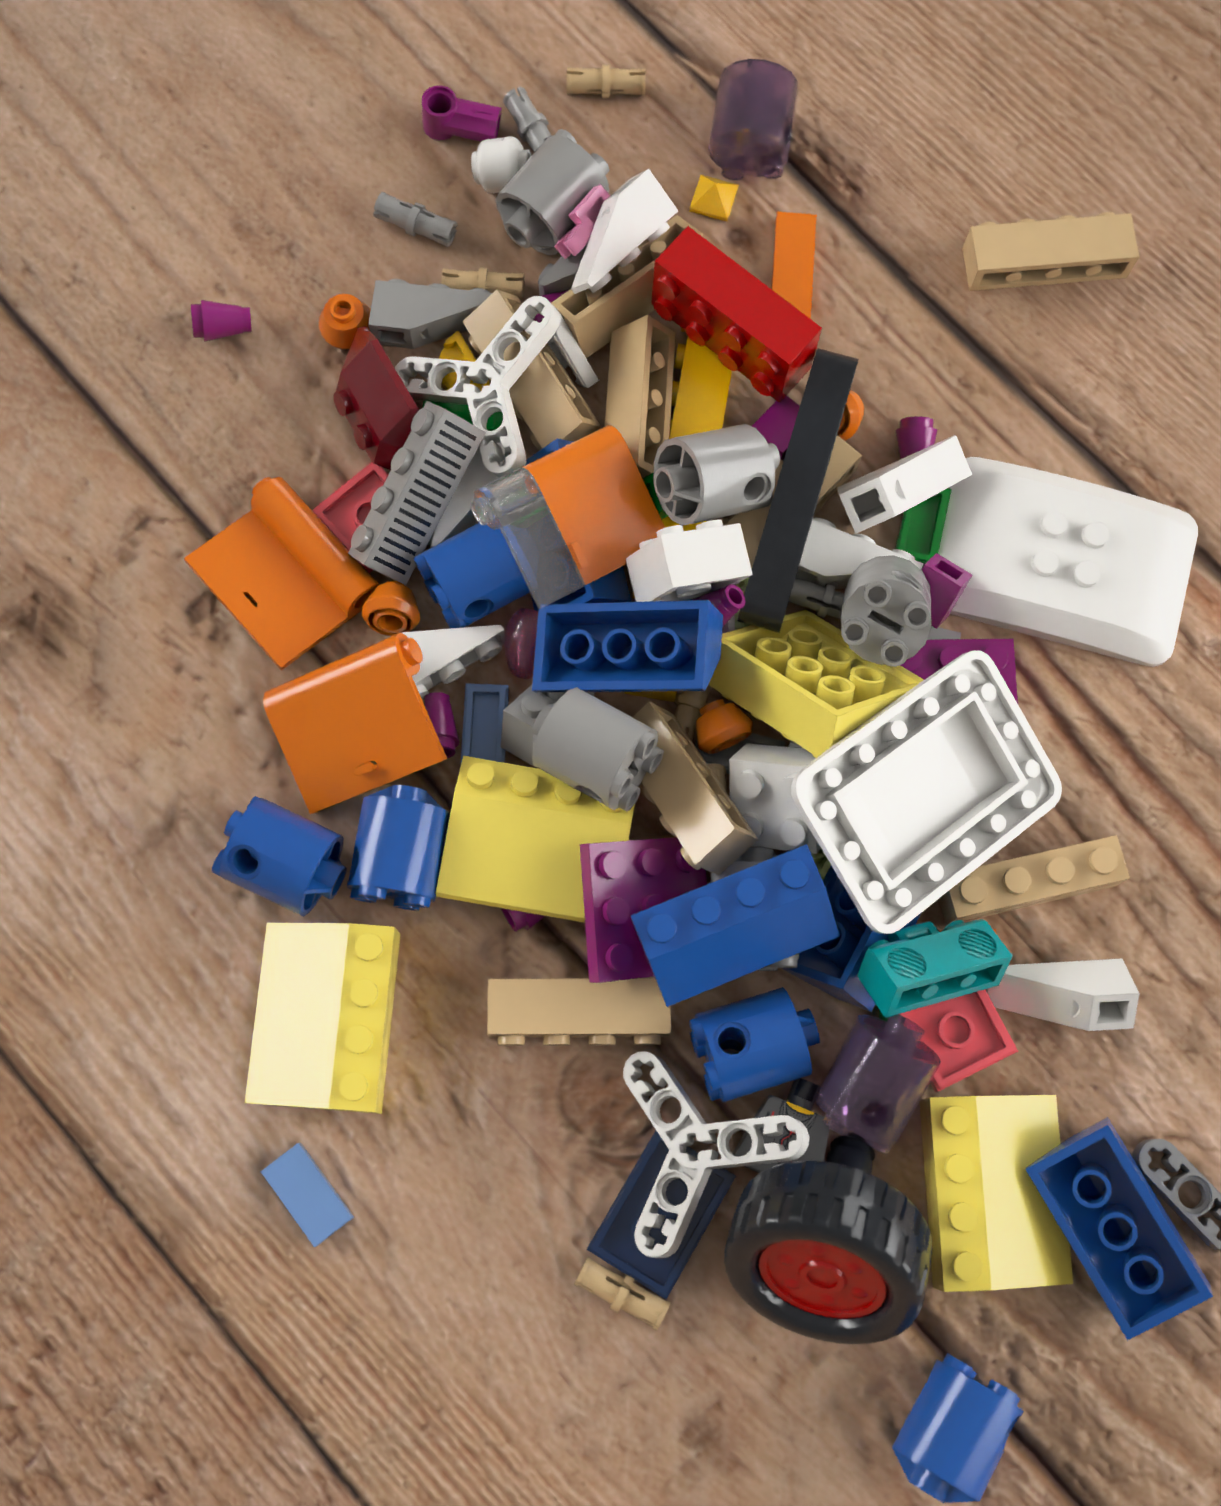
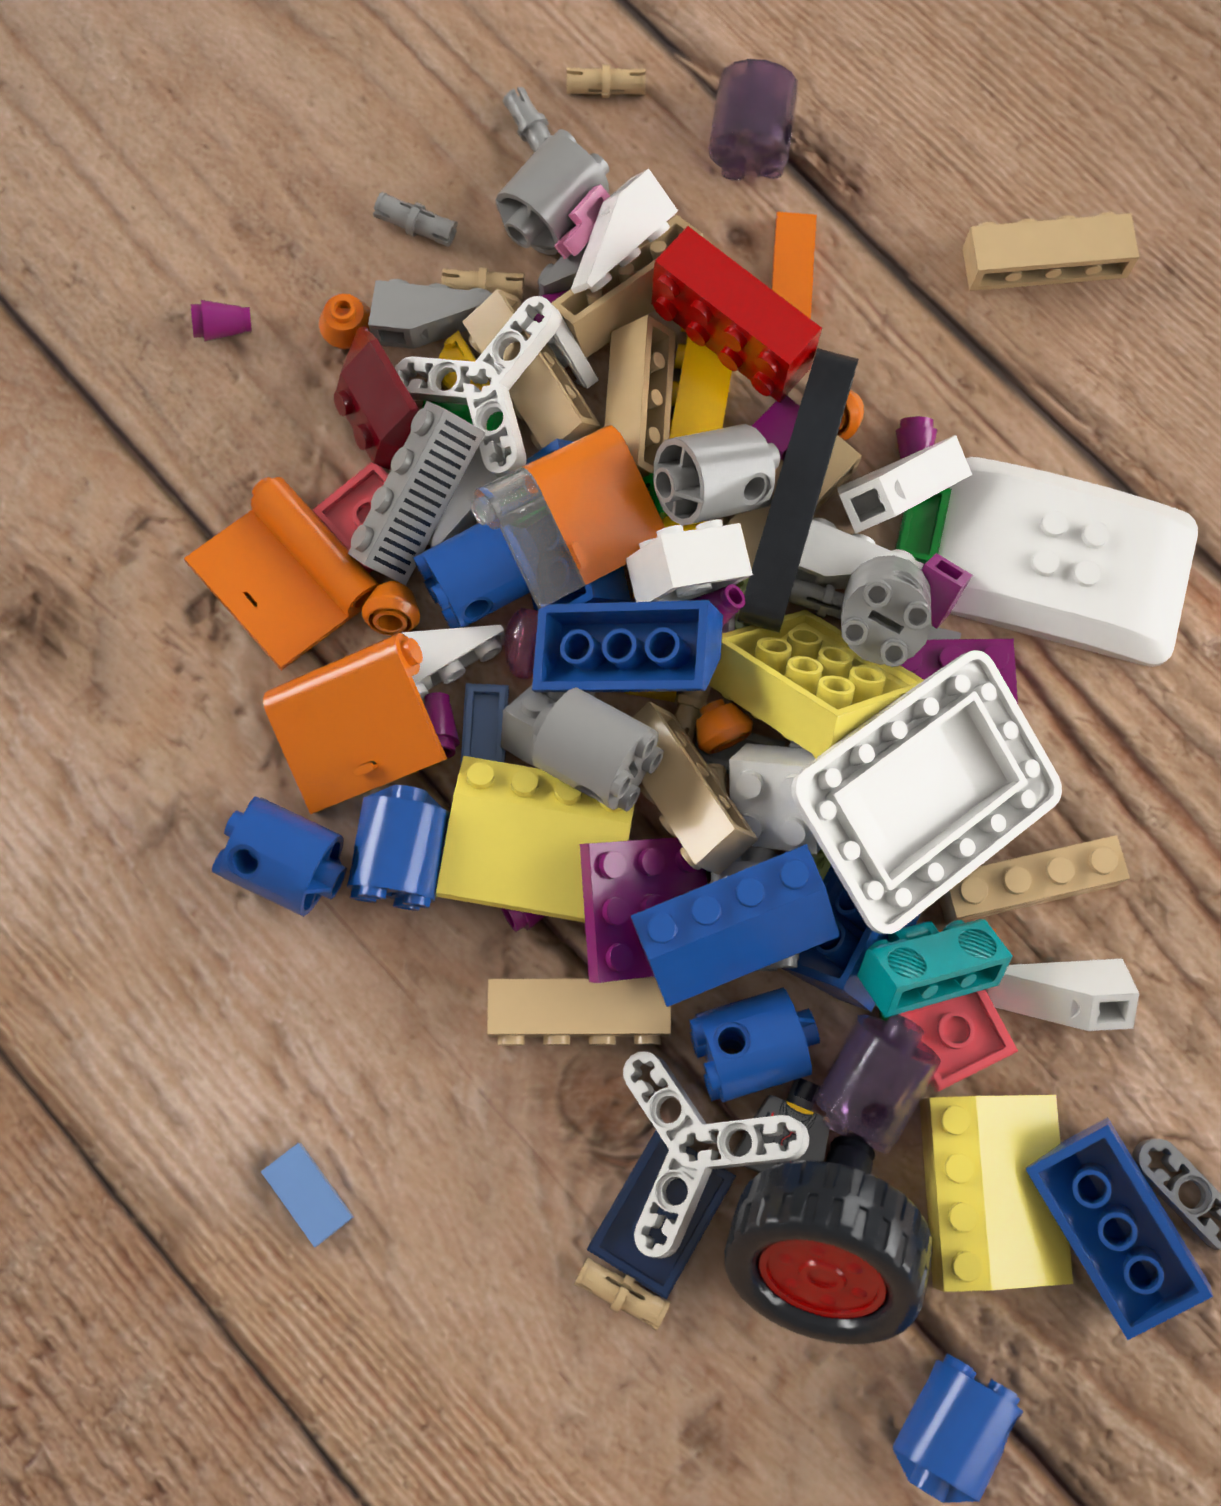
(323, 1016): light yellow slope -> none
(458, 116): magenta piece -> none
(498, 162): white head -> none
(713, 198): yellow slope -> none

